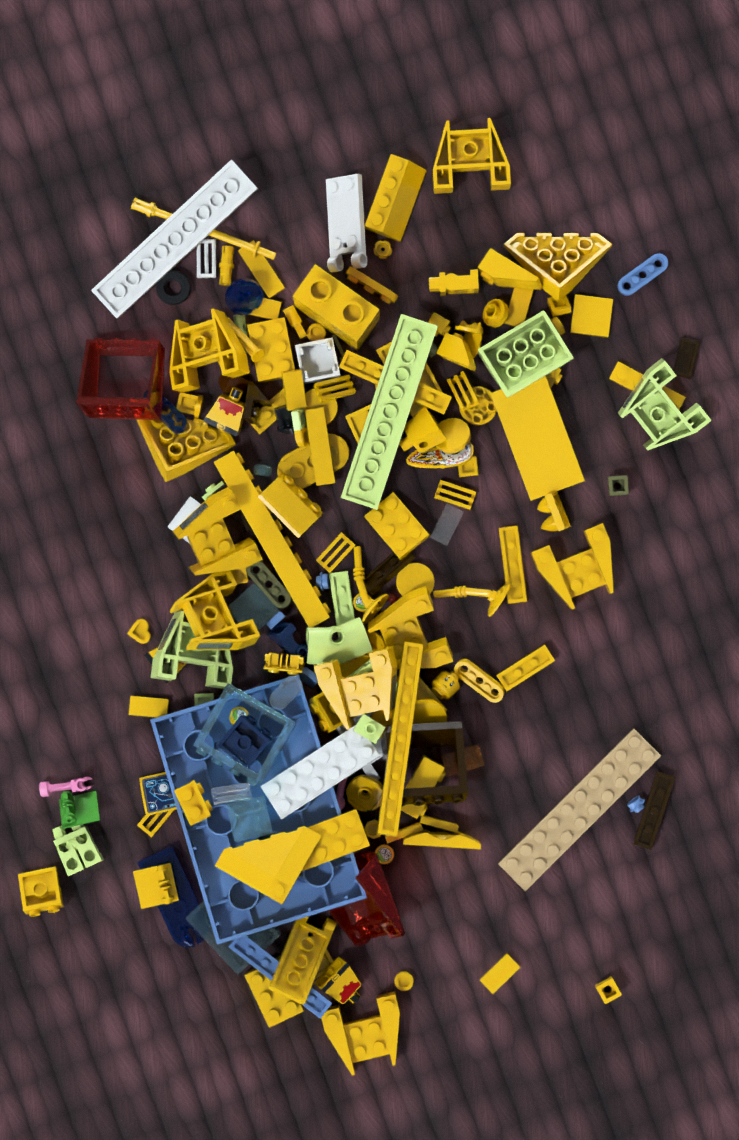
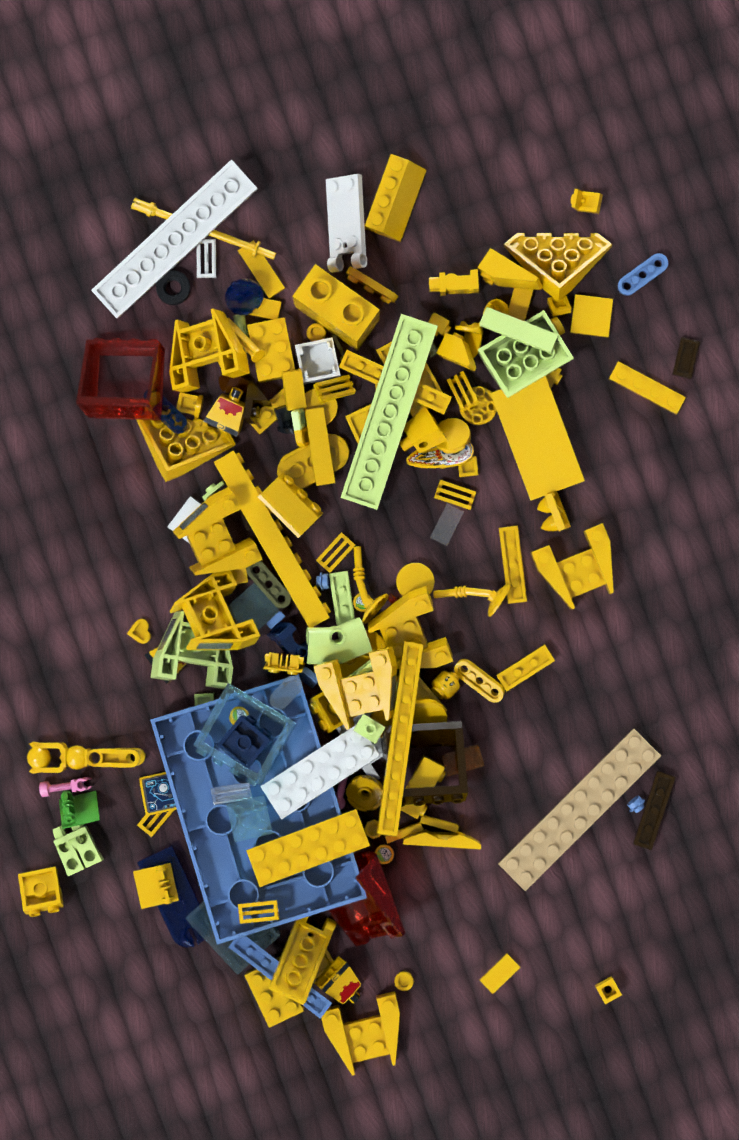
(79, 757): none -> yellow piece
(148, 706): yellow tile -> none
(193, 803): yellow bracket -> none
(226, 265): yellow pin -> none
(241, 913): none -> yellow tile
(262, 470): clear light blue tile -> none
(271, 863): yellow slope -> none
(295, 321): yellow bar -> none
(382, 244): yellow plate -> none
(386, 571): dark brown tile -> none
(397, 526): yellow plate -> none
(470, 152): yellow wedge -> none
(518, 330): none -> yellowish green tile
(586, 201): none -> yellow bracket
(622, 480): olive plate -> none
(657, 411): yellowish green wedge -> none

